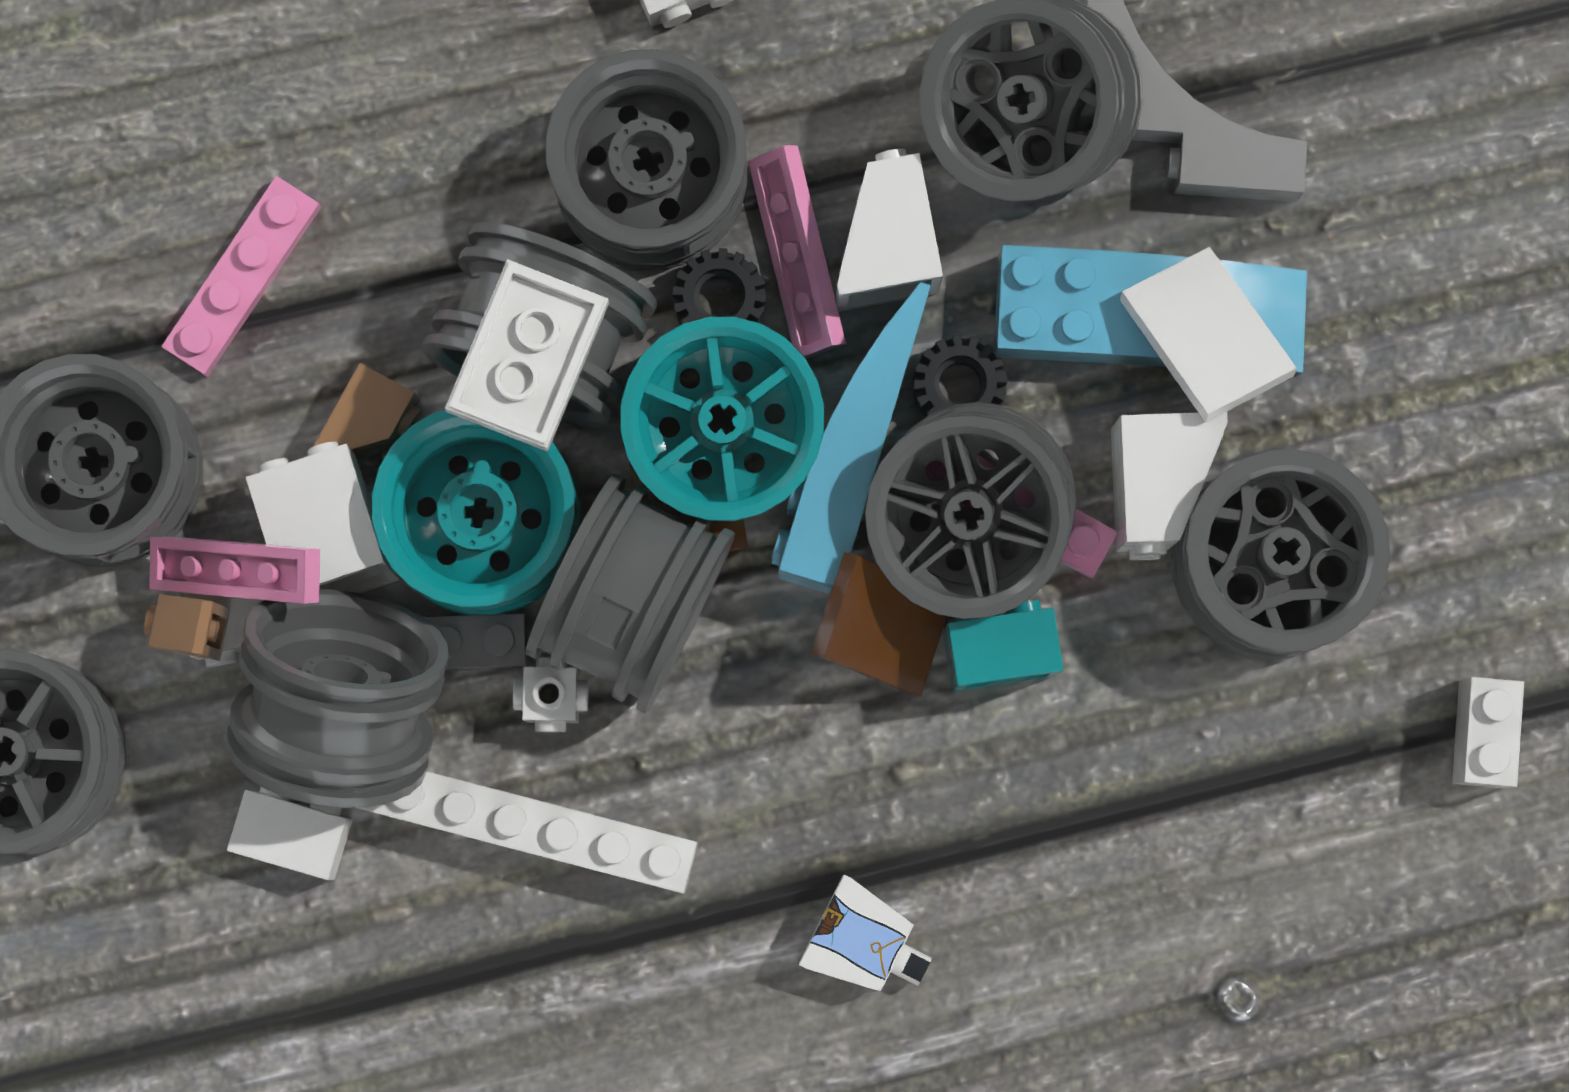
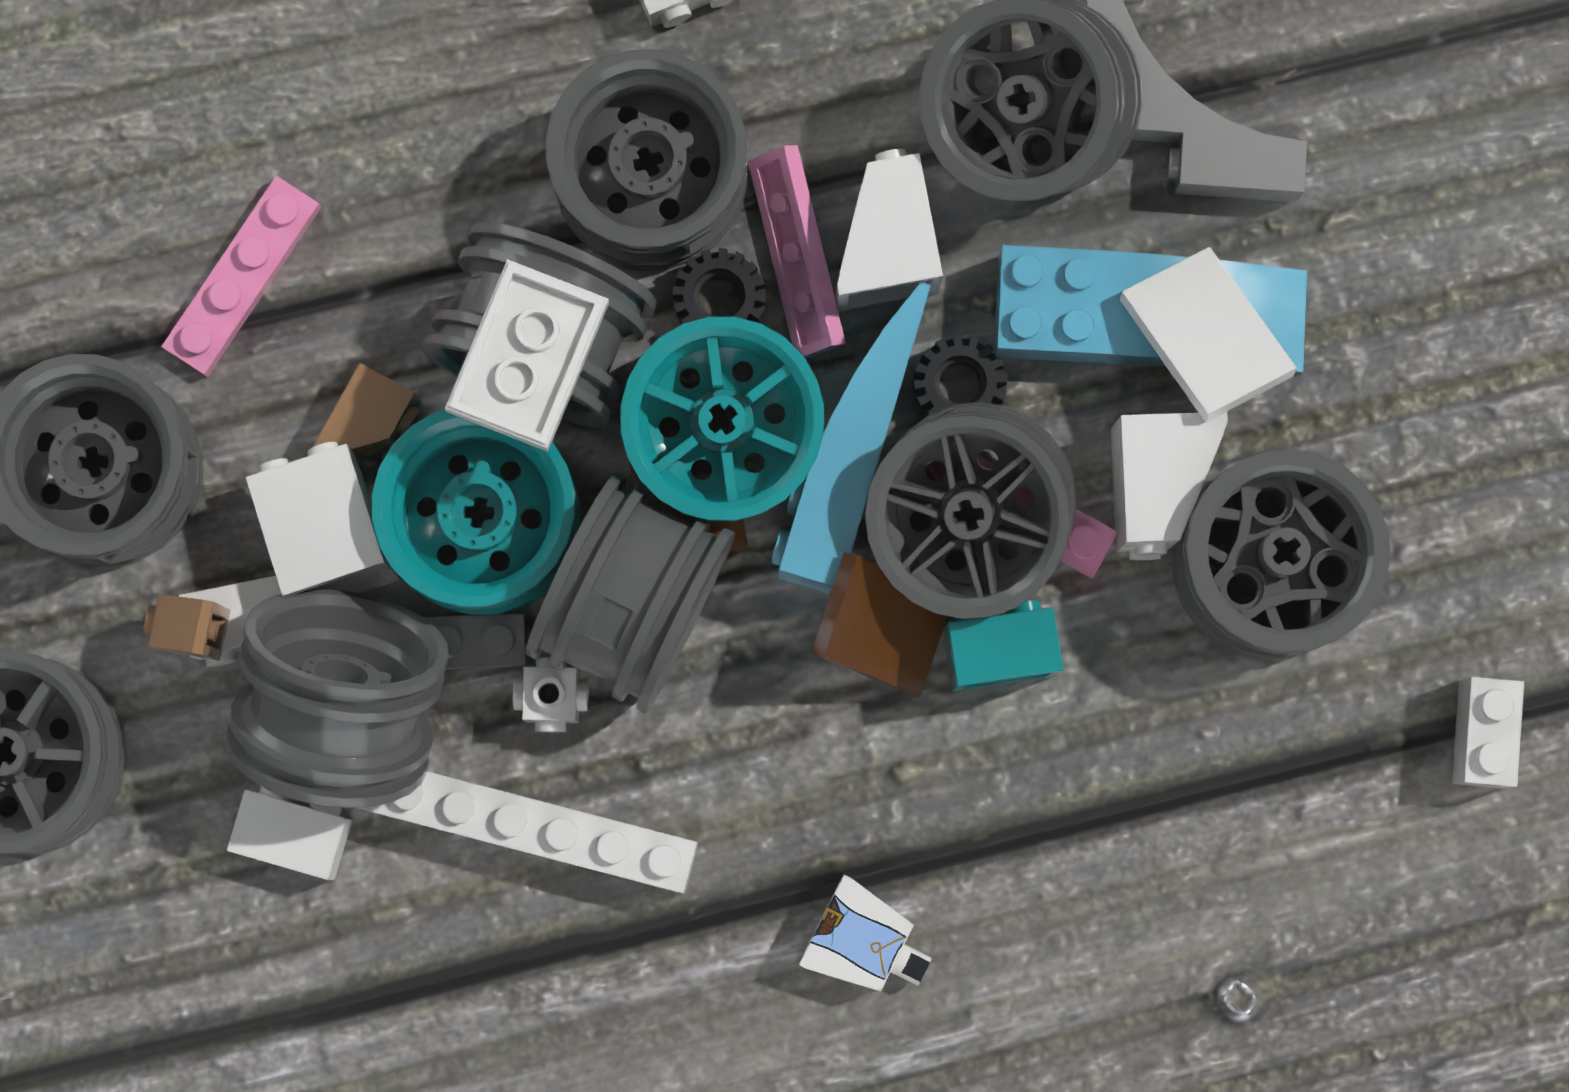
(235, 569): bright pink plate -> none

